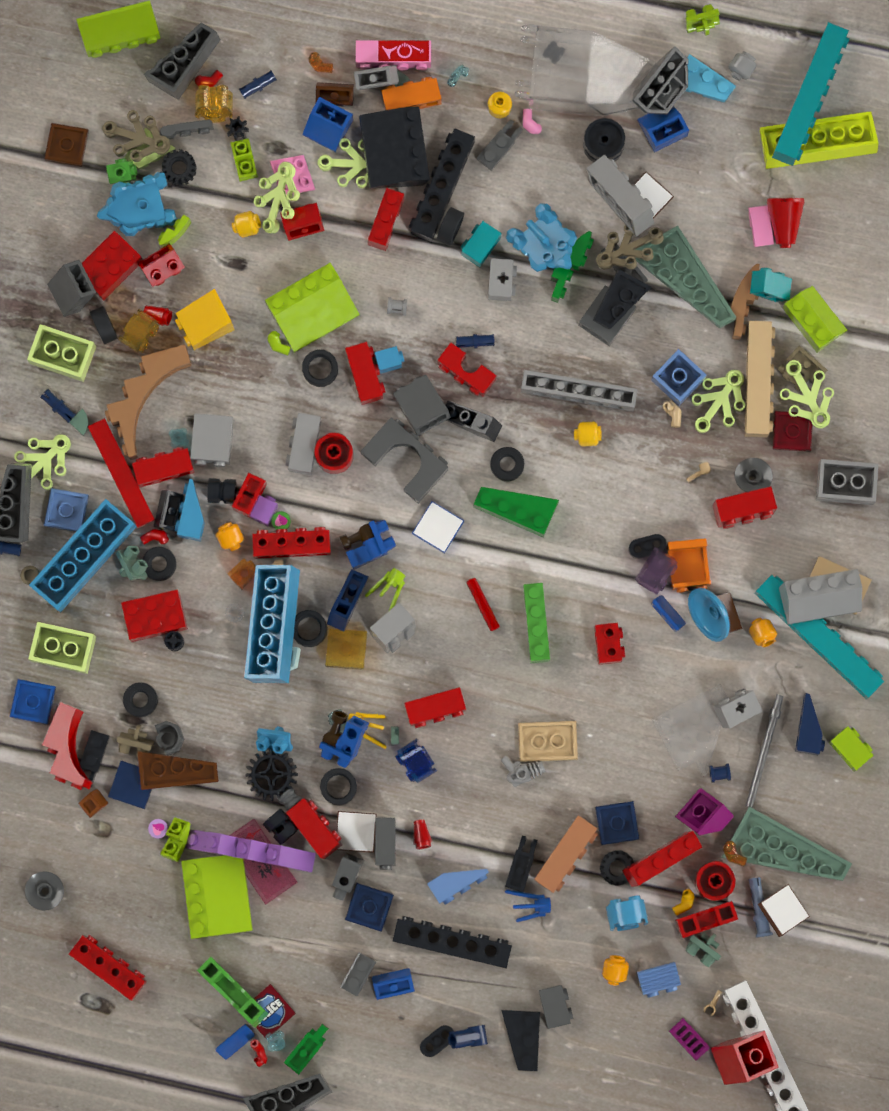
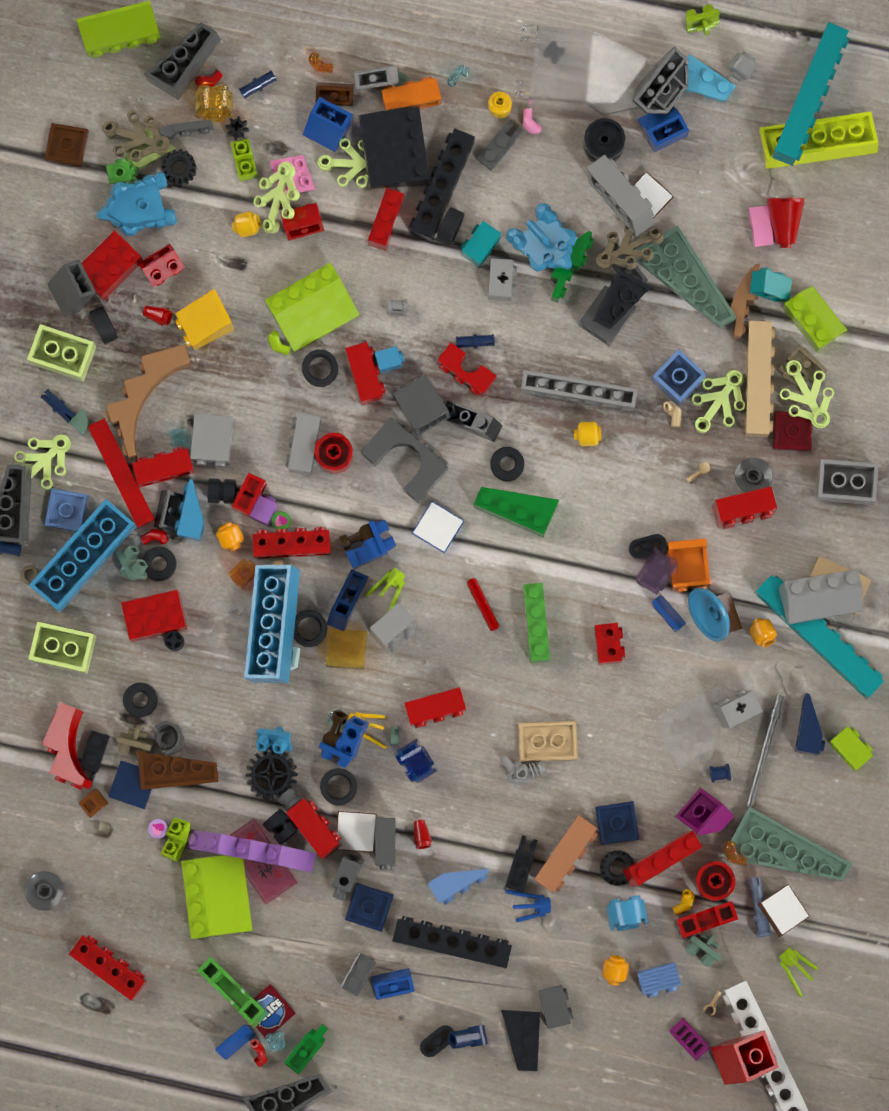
(32, 701): blue tile -> none
(138, 331): clear yellow brick -> none
(171, 236): lime slope -> none
(402, 53): brick -> none
(790, 958): none -> lime plant

